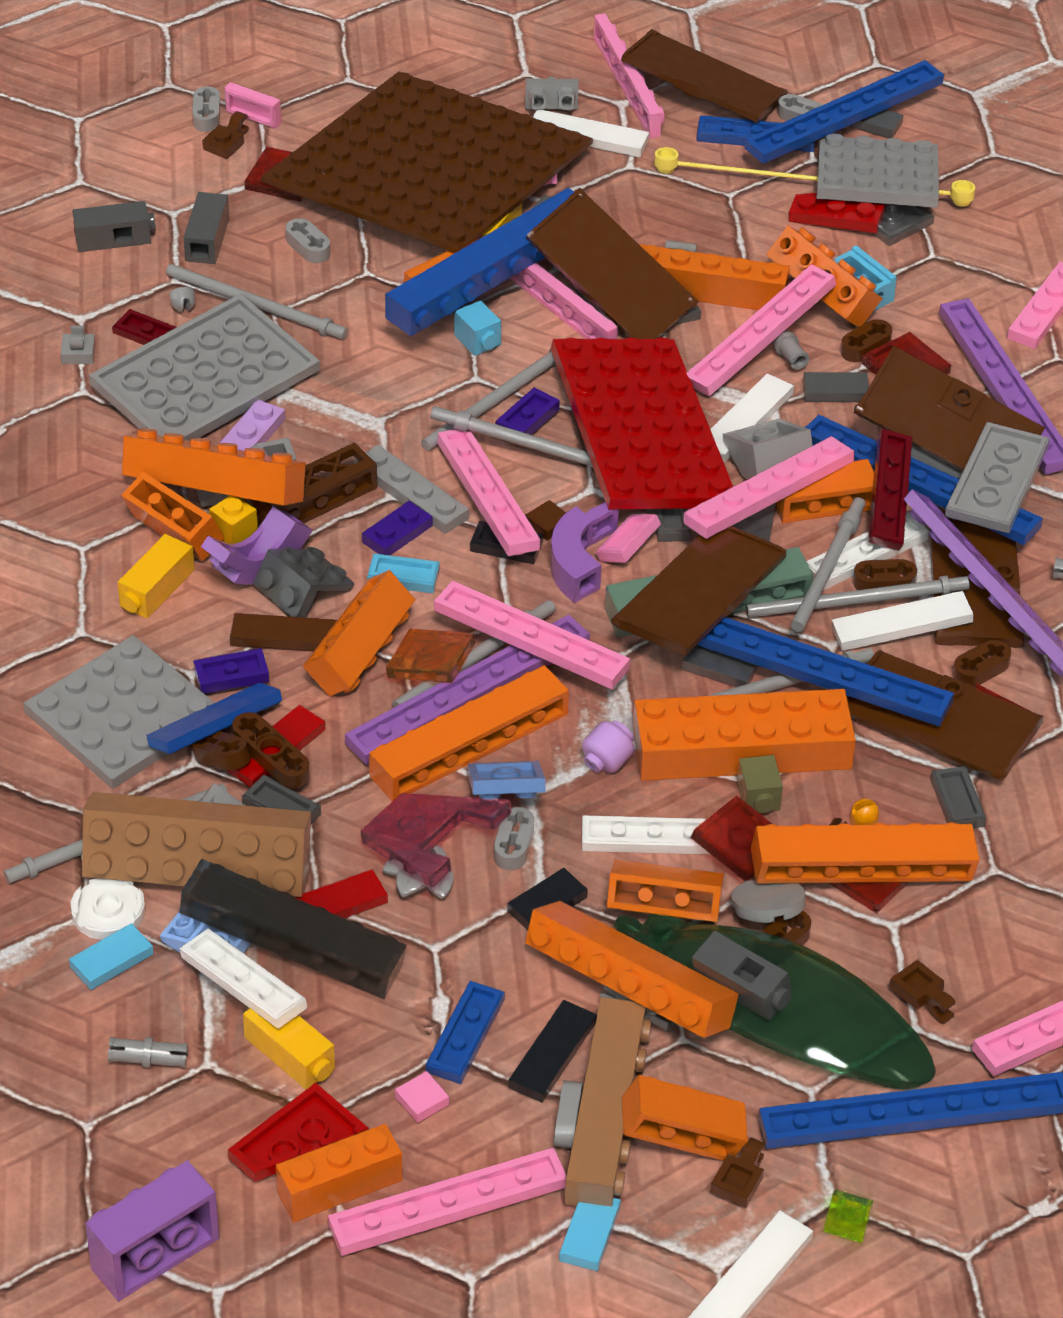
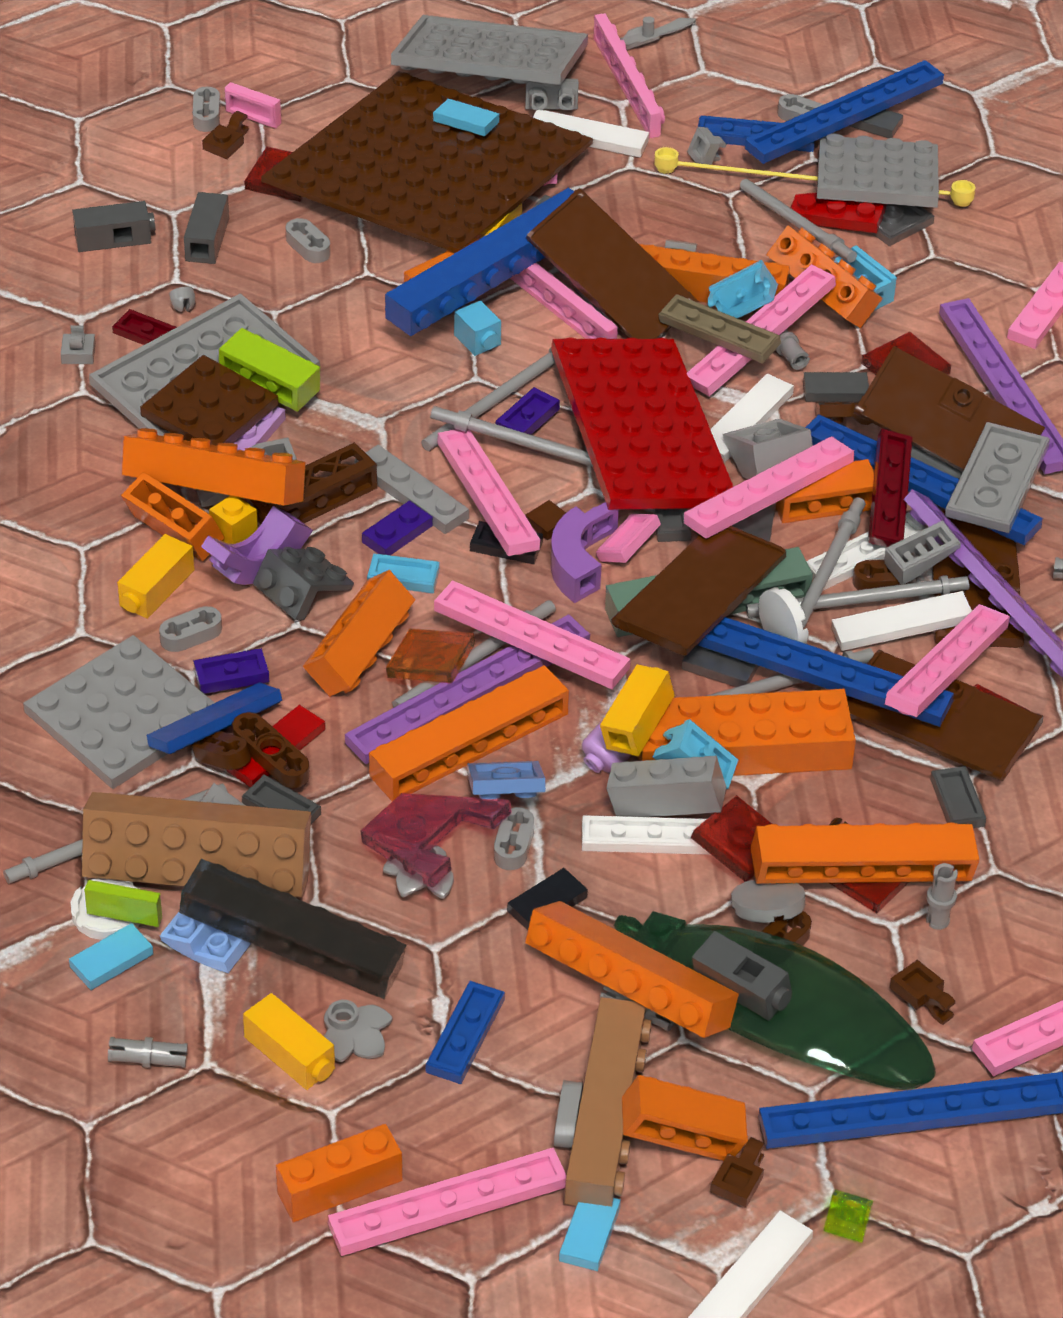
(123, 903): none -> lime tile
(152, 1230): medium lavender brick -> none
(190, 629): none -> light grey beam
(209, 403): none -> reddish brown plate
(243, 978): white tile -> none
(271, 367): none -> lime brick
(278, 631): reddish brown tile -> none
(297, 1128): red wing -> none
(324, 326): light grey bar -> none
(349, 895): red tile -> none
(359, 1032): none -> light grey plate
(422, 1097): bright pink tile -> none
(466, 117): none -> medium azure tile
(490, 50): none -> light grey plate
(552, 1051): black tile -> none
(637, 710): none -> yellow brick
(647, 34): none -> light grey piece
(665, 890): orange brick -> none
(666, 787): none -> light grey brick
(691, 741): none -> medium azure hinge
(703, 76): reddish brown door -> none
(705, 146): none -> light grey tile
(719, 328): none -> dark tan tile
(743, 291): none -> medium azure hinge
(760, 783): olive brick -> none
(782, 614): none -> white tile
(830, 240): none -> light grey bar
(837, 410): none -> reddish brown plate
(864, 812): light orange hinge -> none
(865, 339): reddish brown beam -> none
(913, 567): none -> light grey slope
(941, 896): none -> light grey pin
(947, 661): none -> bright pink plate
(979, 660): reddish brown beam -> none

